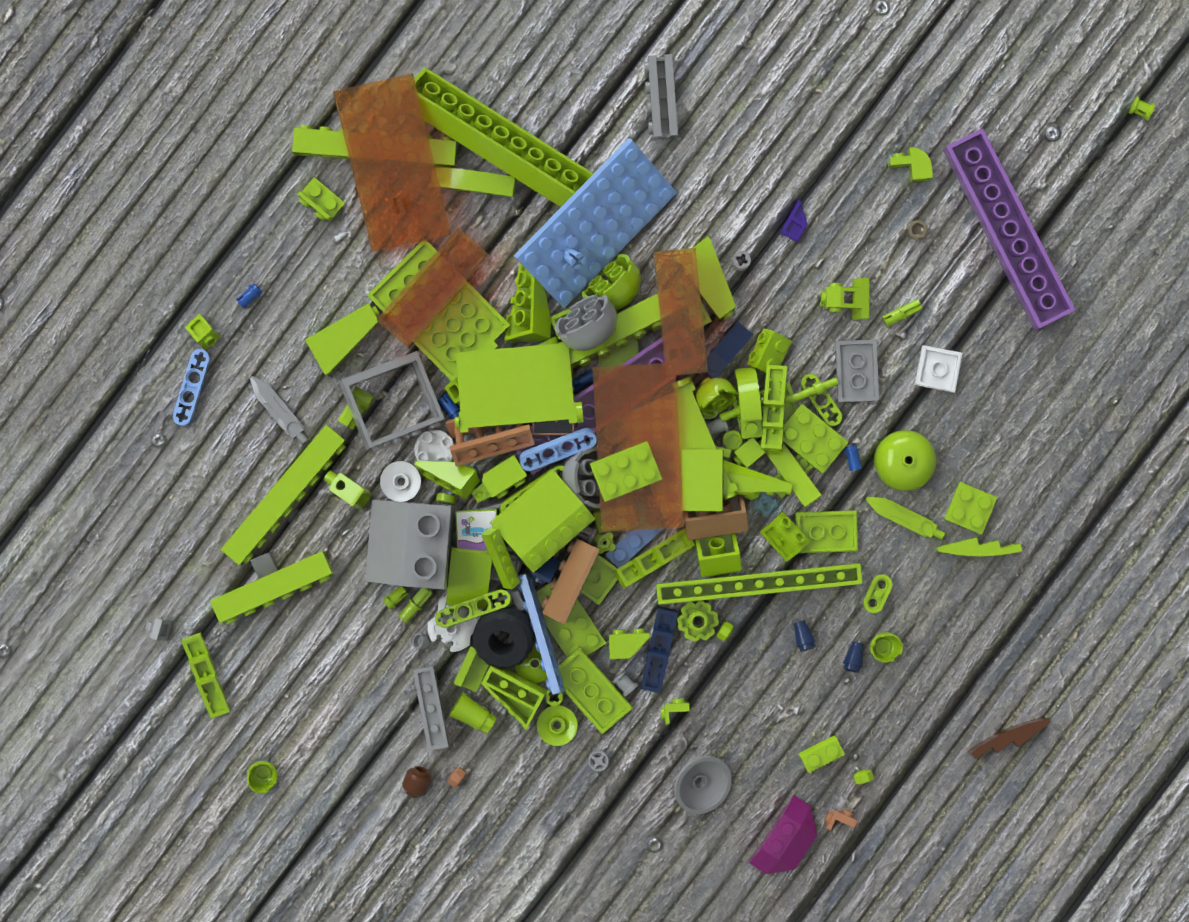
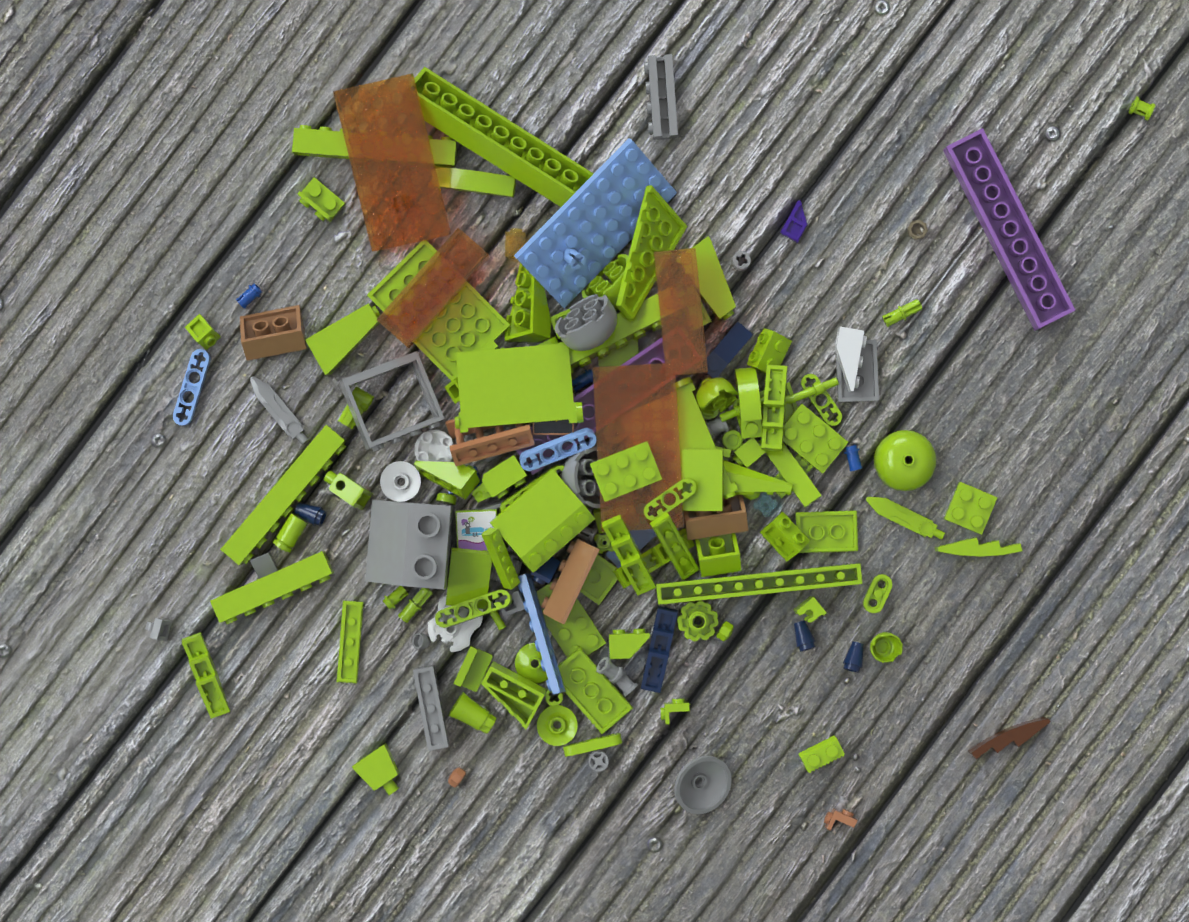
(261, 776): lime hair -> none
(272, 332): none -> medium nougat slope
(290, 532): none -> lime piece
(312, 514): none -> dark blue cone
(350, 641): none -> lime tile
(378, 769): none -> lime torso
(416, 781): reddish brown head -> none
(449, 406): blue pin -> none
(498, 653): black tyre -> none
(514, 242): none -> clear yellow brick
(592, 744): none -> lime beam
(610, 670): none -> light grey bush
(628, 554): none -> lime slope
(655, 231): none -> lime wing
(674, 546): none -> lime tile
(685, 494): none -> lime beam
(787, 839): magenta wedge -> none
(811, 608): none -> lime hinge
(833, 298): lime tile -> none
(848, 351): none -> white slope
(863, 776): lime tile -> none
(918, 162): lime brick -> none
(938, 369): white tile -> none

